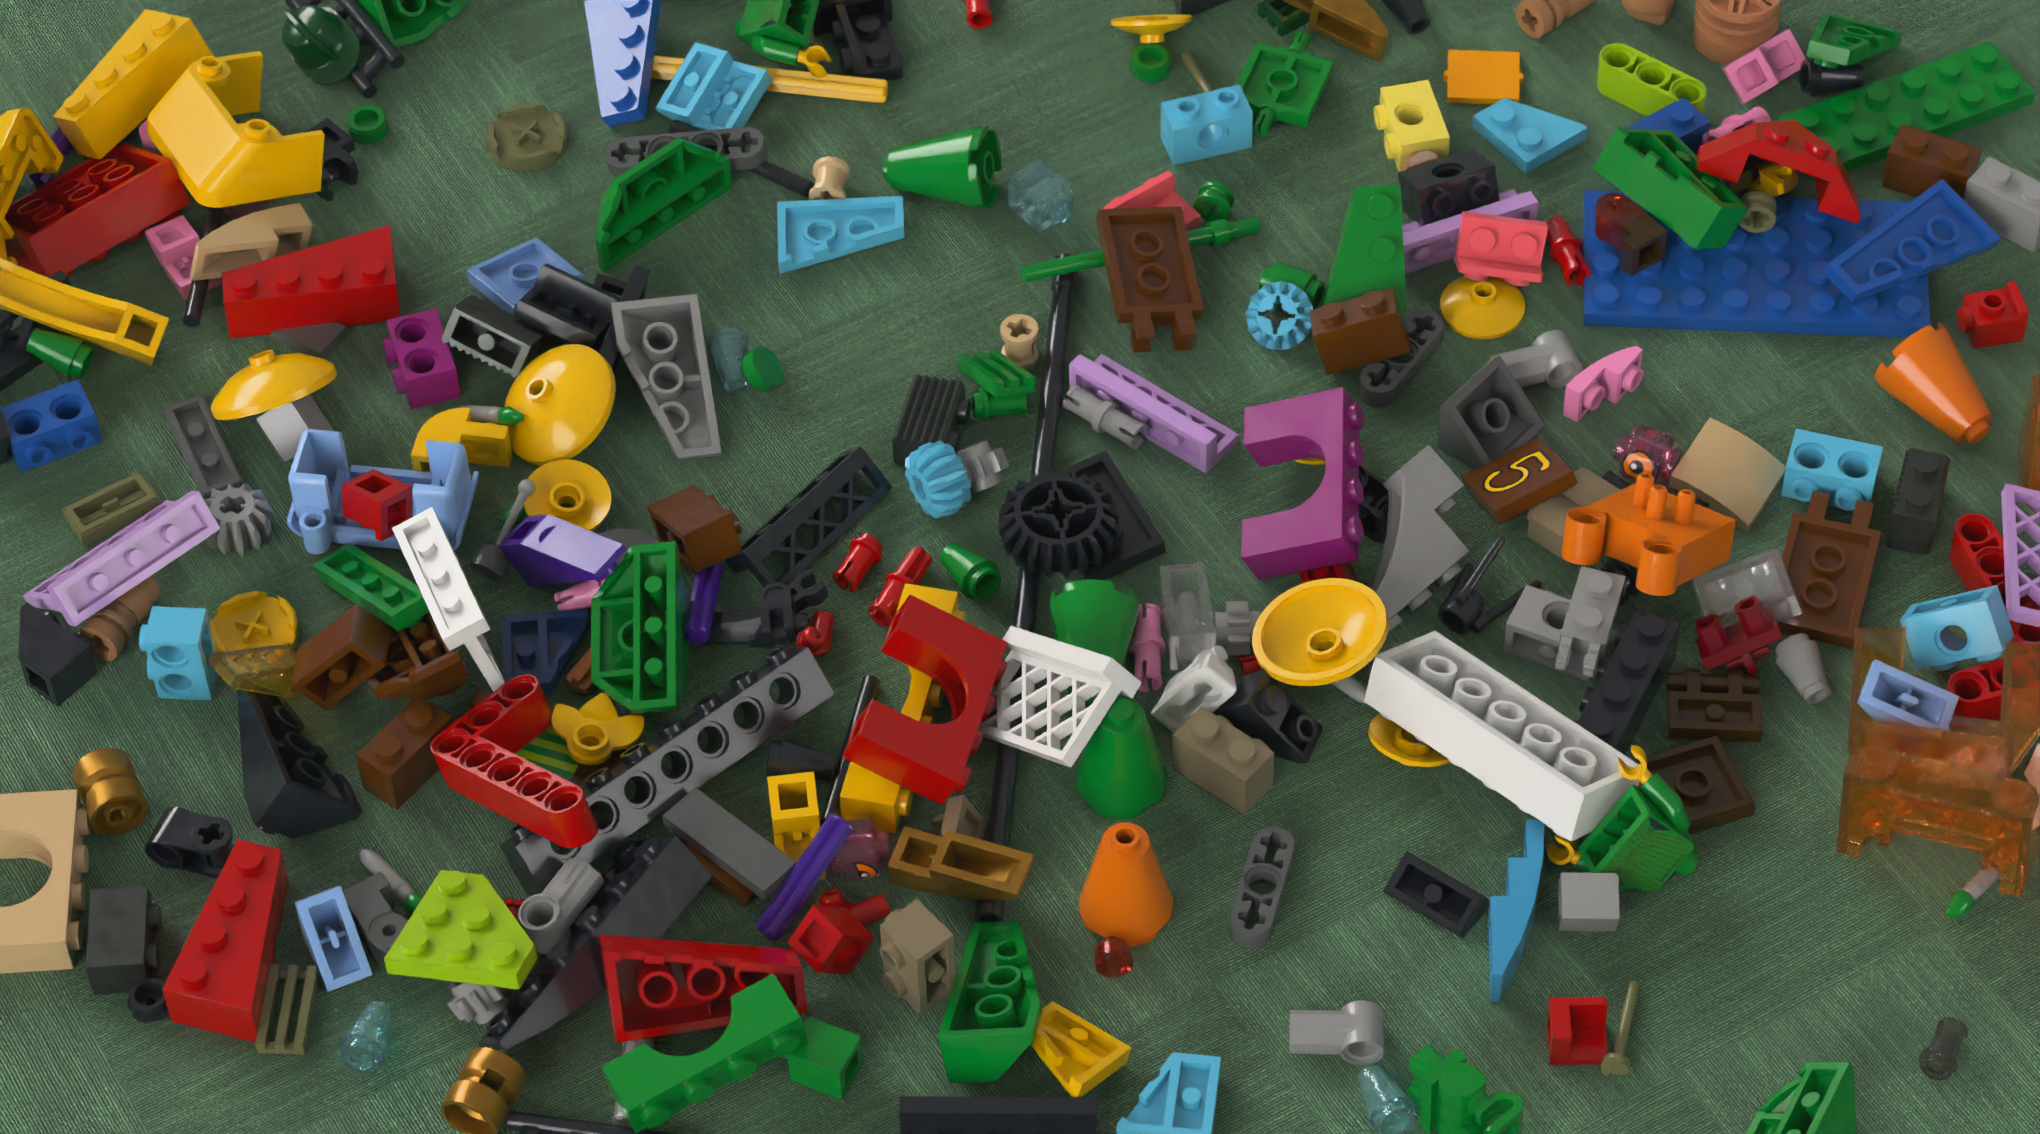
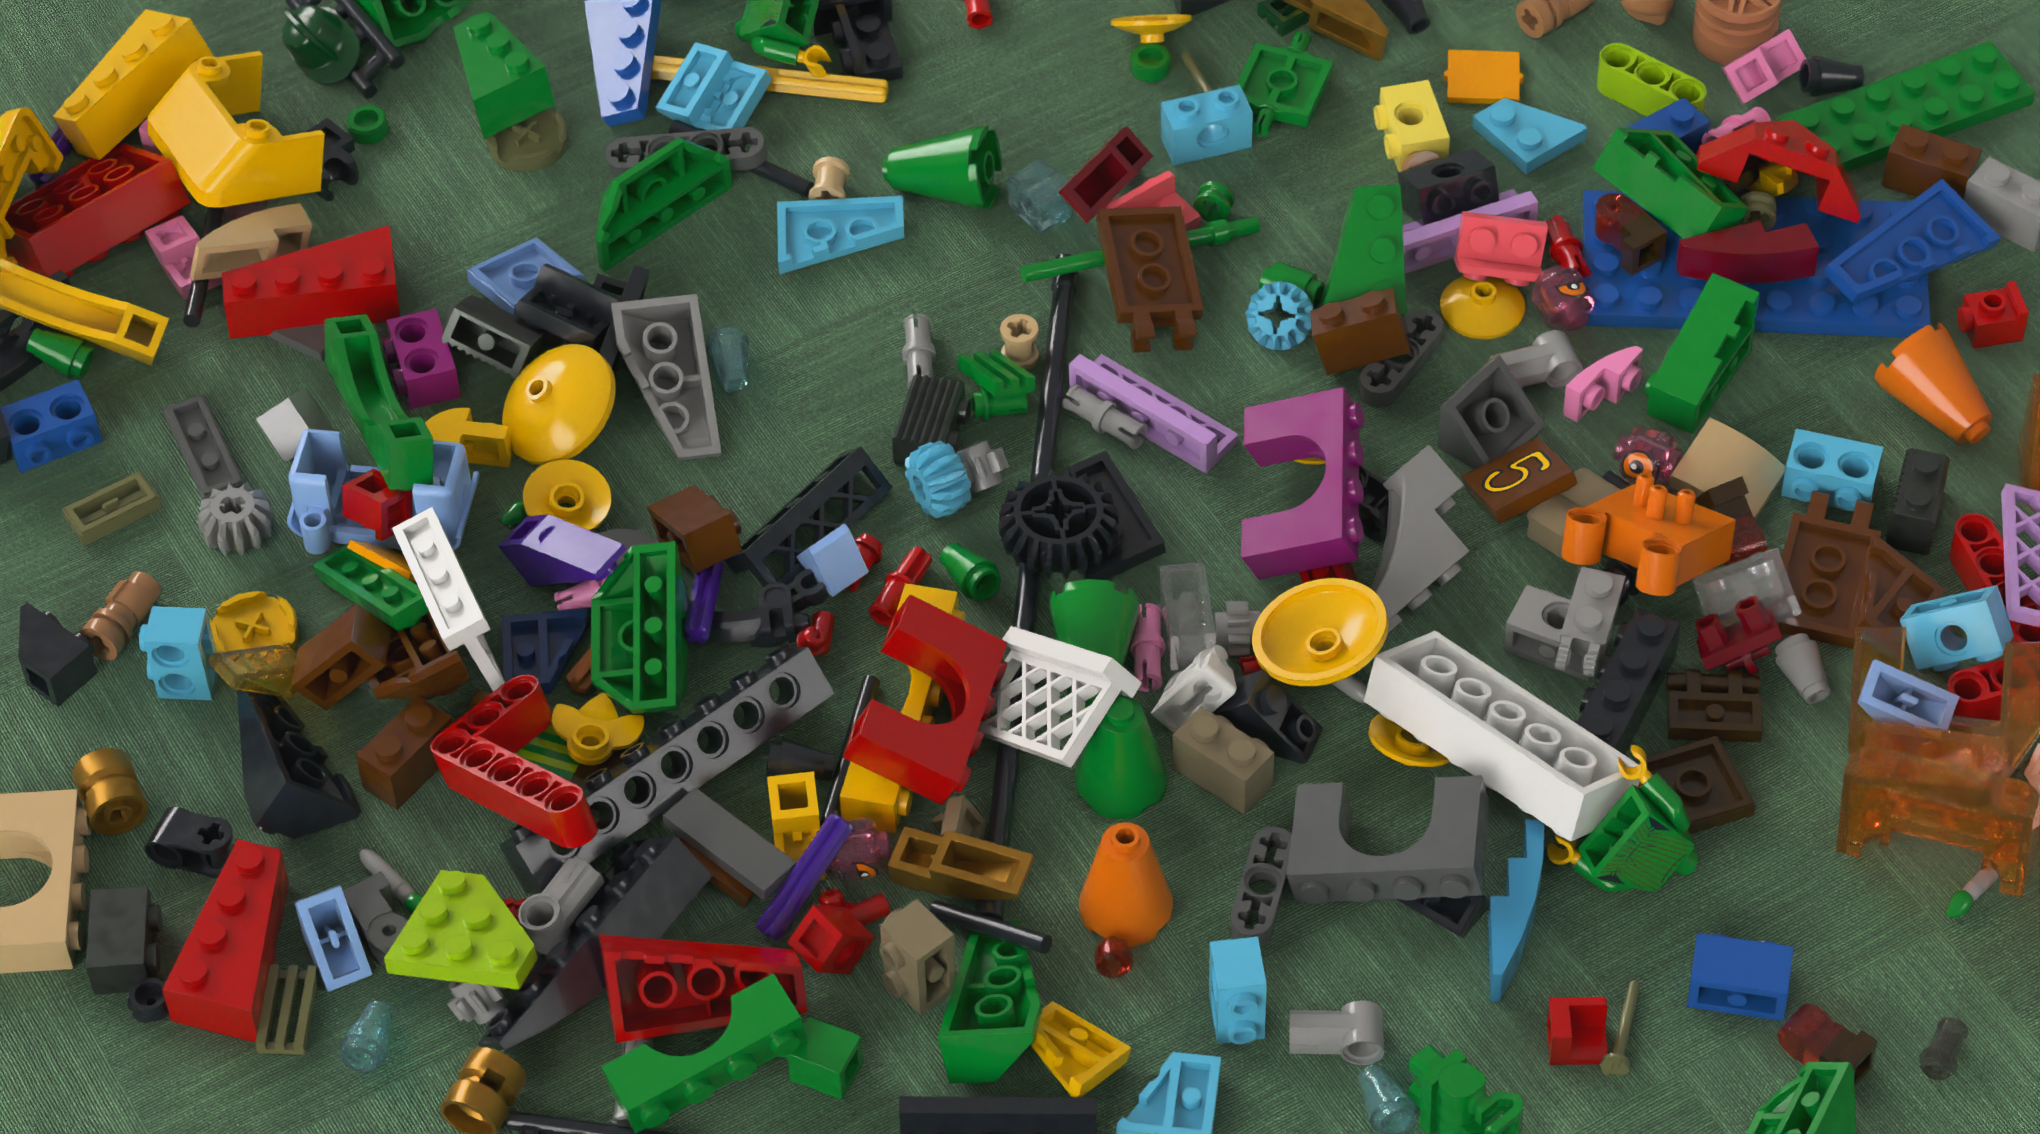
(125, 559): lavender fence -> none
(271, 383): yellow dish -> none
(383, 556): none -> light orange piece
(396, 442): none -> green arch
(489, 414): piece -> none
(489, 559): hinge -> none
(501, 74): none -> green wedge
(762, 369): green tile -> none
(835, 560): none -> light blue slope
(918, 351): none -> light grey pin
(991, 926): none -> black bar
(1105, 173): none -> dark red slope
(1237, 990): none -> medium azure brick
(1440, 864): none -> dark grey arch
(1464, 604): black plant -> none
(1562, 298): none -> clear pink head
(1588, 902): light grey panel -> none
(1704, 354): none -> green wedge
(1731, 501): none -> leg
(1740, 976): none -> blue brick
(1750, 254): none -> dark red slope
(1815, 1038): none -> leg
(1848, 41): green wing -> none
(1892, 586): none -> reddish brown wing

